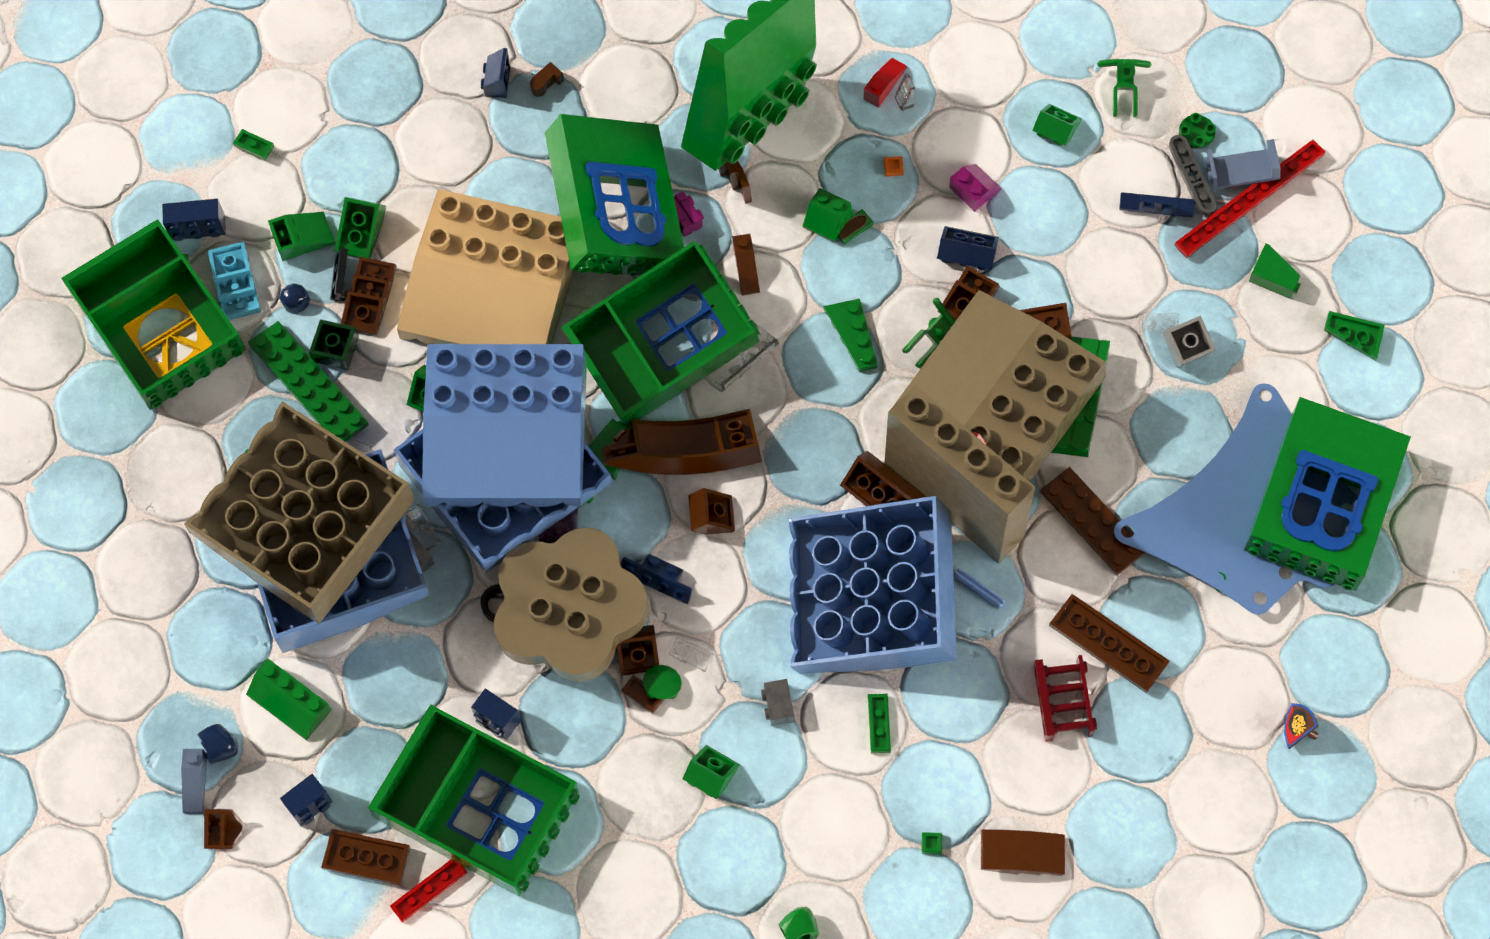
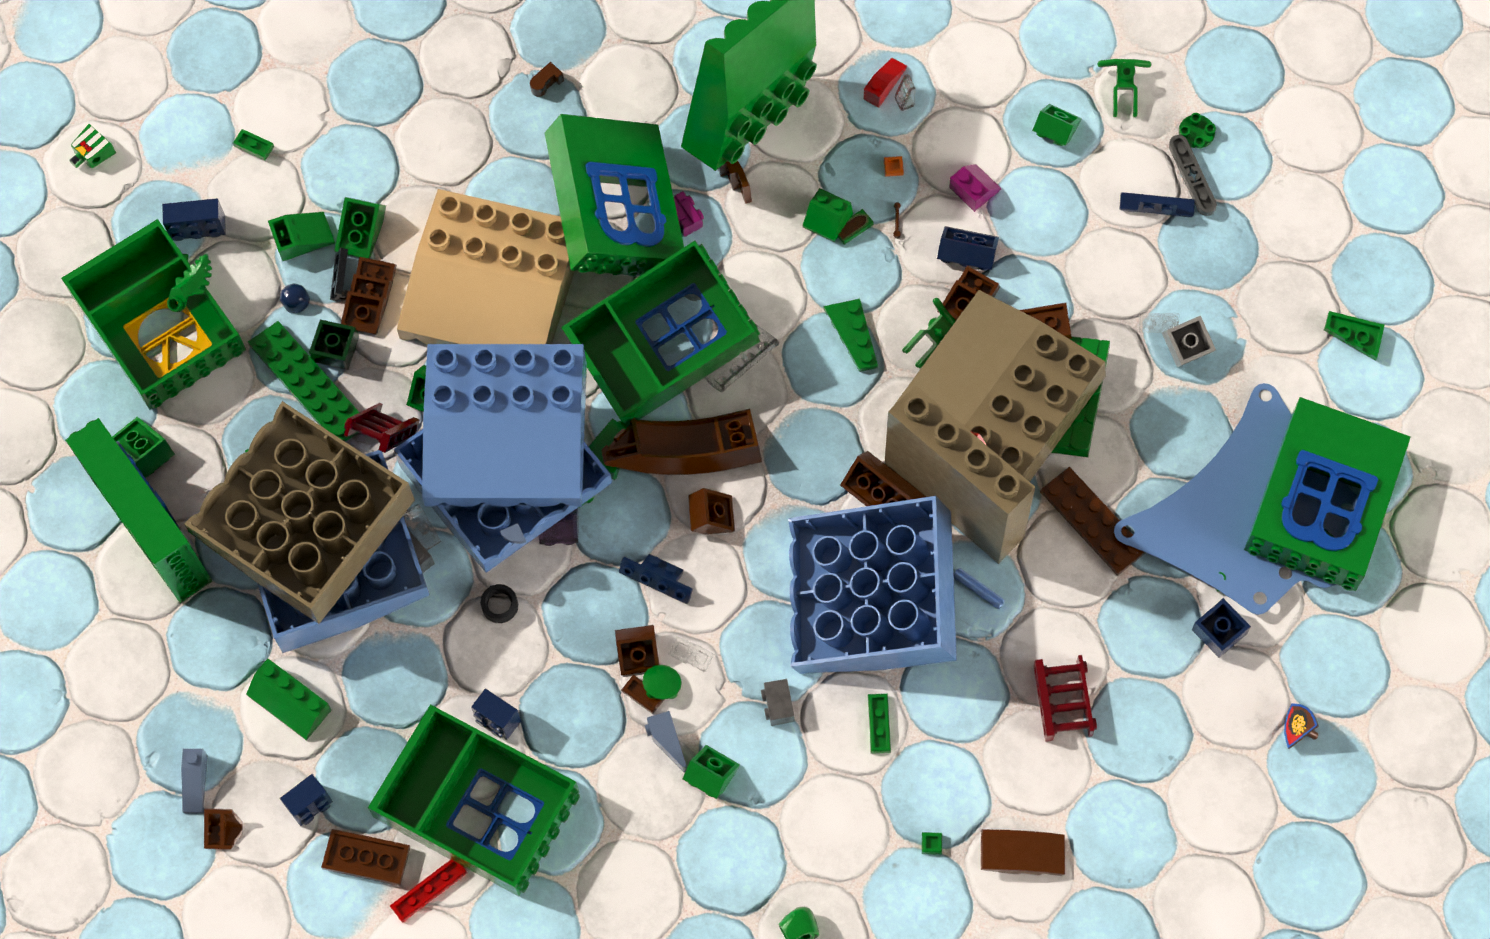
(91, 148): none -> torso
(139, 509): none -> green panel
(144, 446): none -> green slope
(190, 284): none -> green plant
(218, 743): dark blue piece -> none
(234, 280): medium azure slope -> none
(382, 427): none -> dark red fence
(496, 74): dark blue slope -> none
(513, 534): none -> sand blue tile
(568, 604): dark tan plant -> none
(665, 737): none -> sand blue slope
(745, 264): reddish brown slope -> none
(897, 233): none -> reddish brown hinge
(1109, 643): reddish brown plate -> none
(1221, 628): none -> dark blue brick
(1243, 167): sand blue panel -> none
(1248, 200): red plate -> none
(1275, 273): green slope -> none

